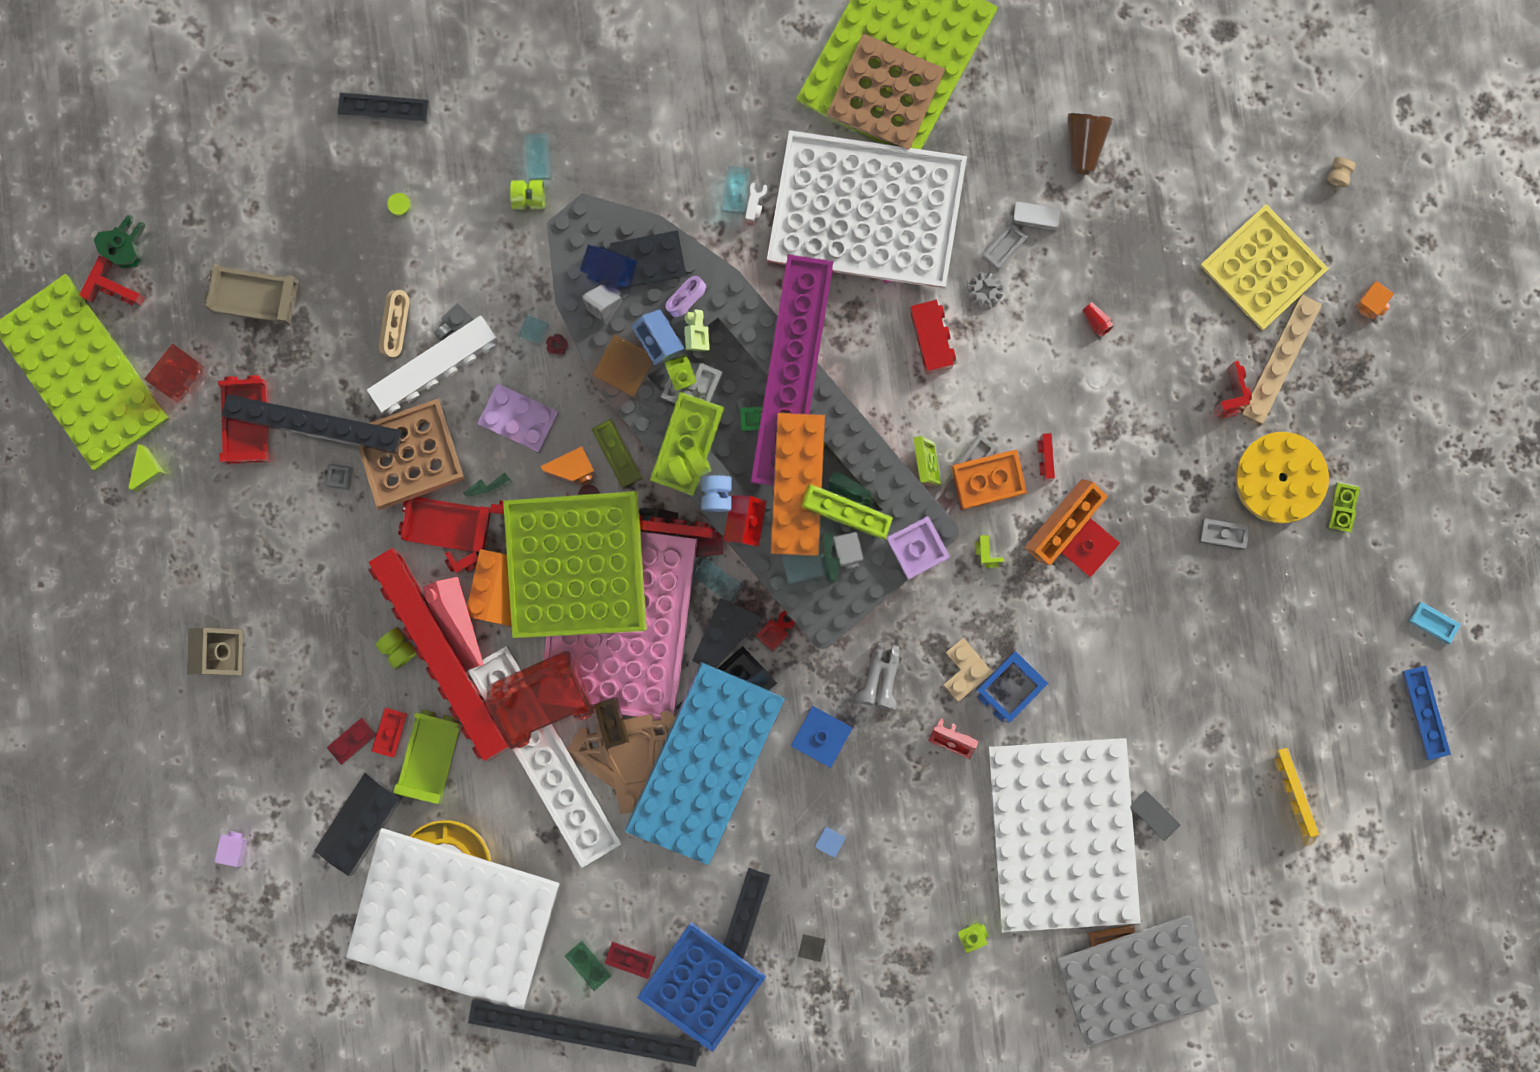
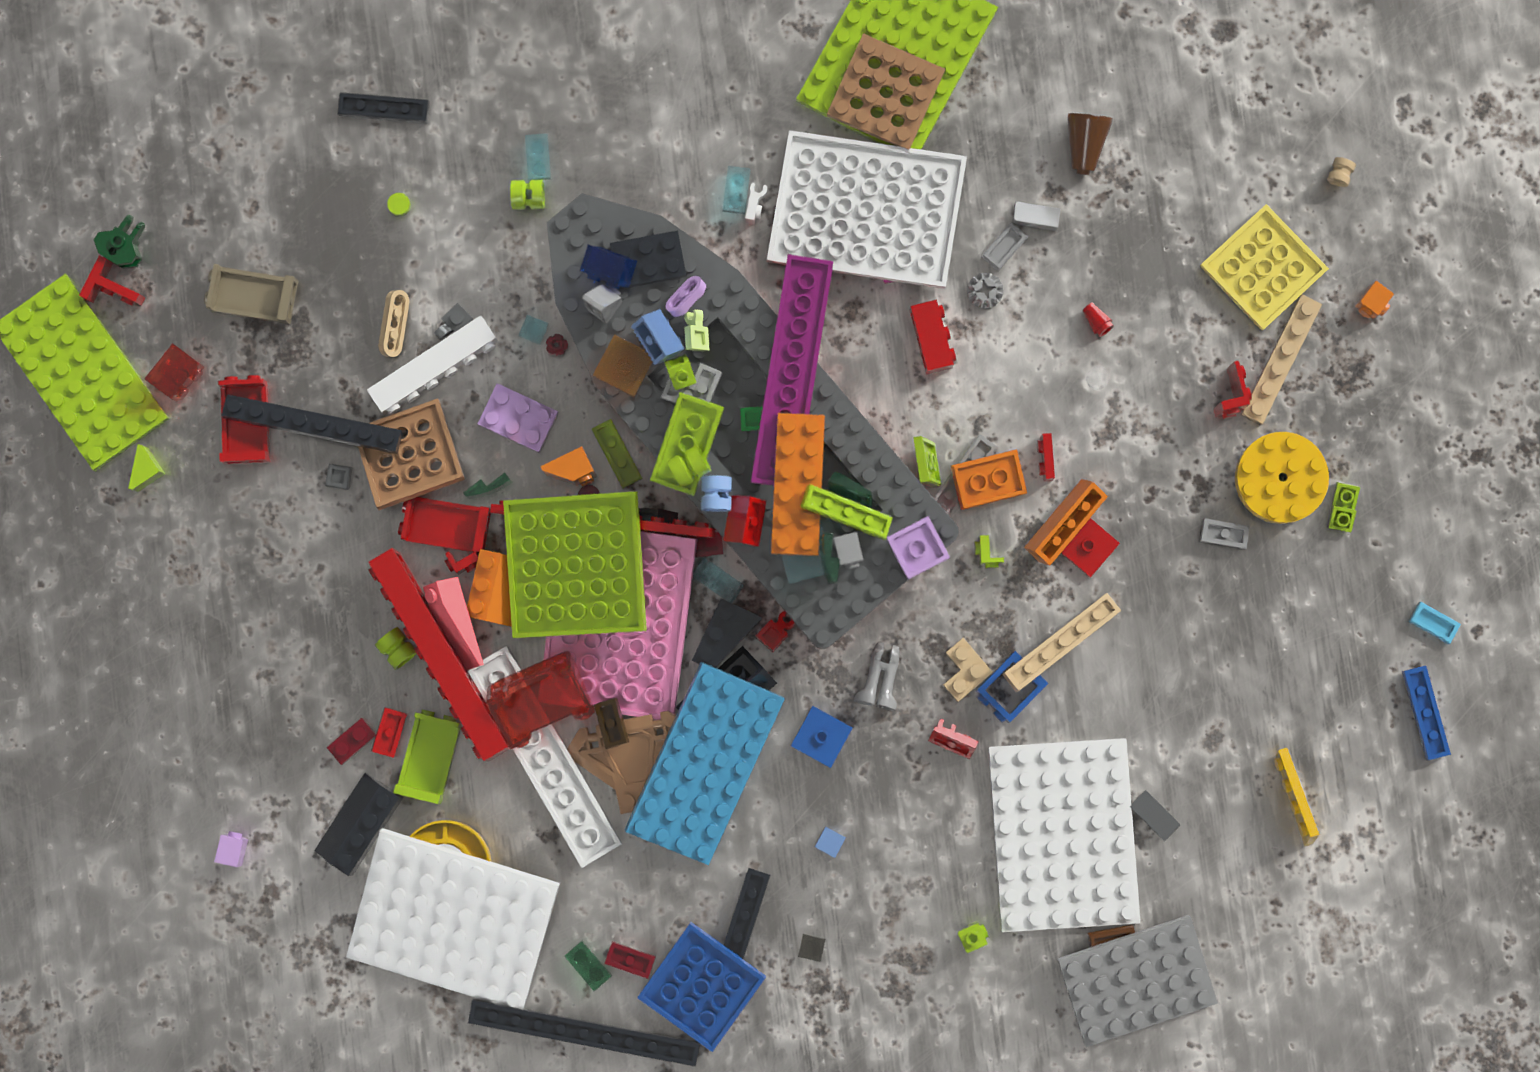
(214, 651): dark tan slope -> none
(1061, 642): none -> tan plate

